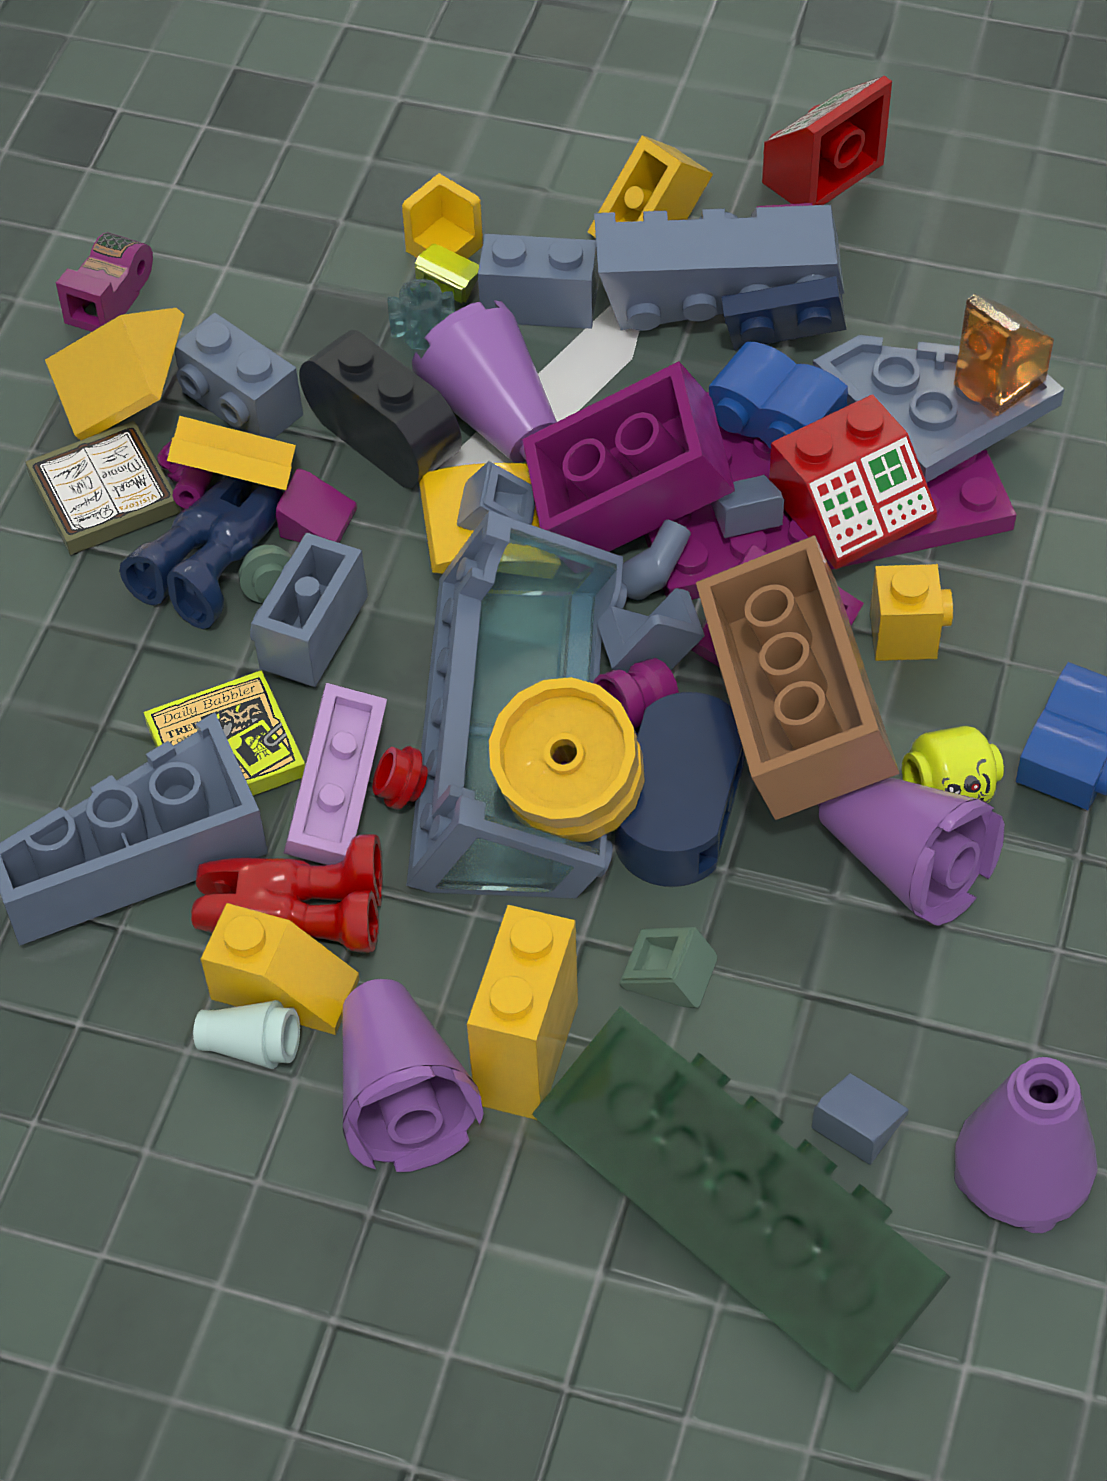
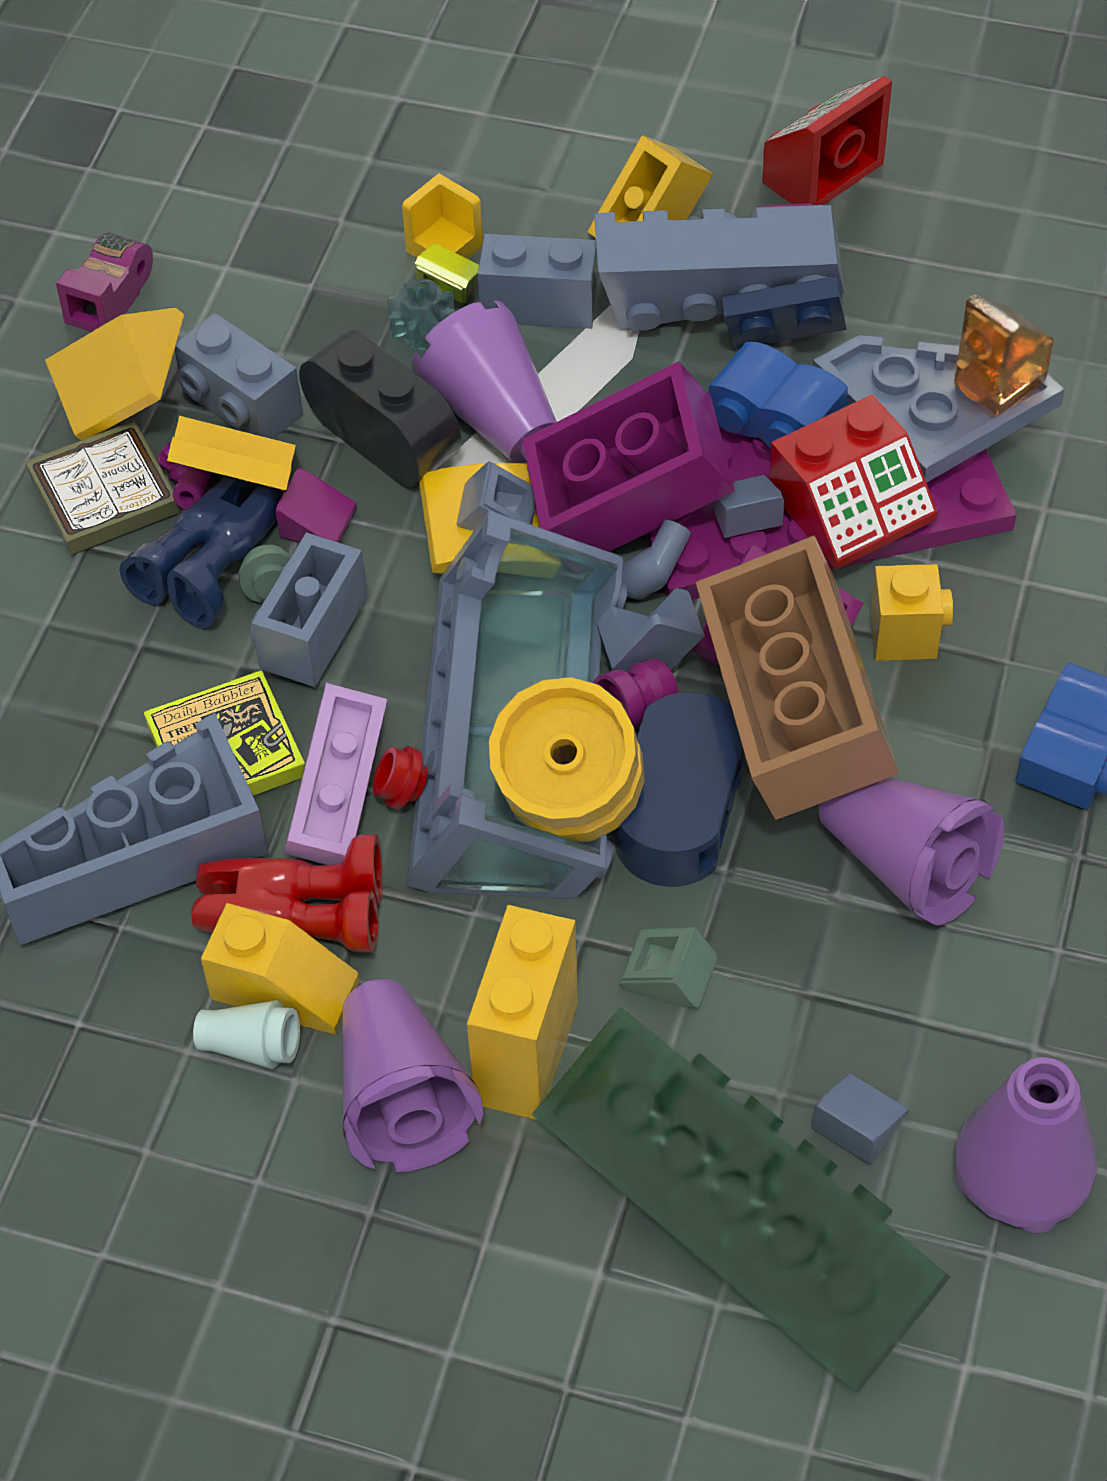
(955, 762): neon yellow head -> none

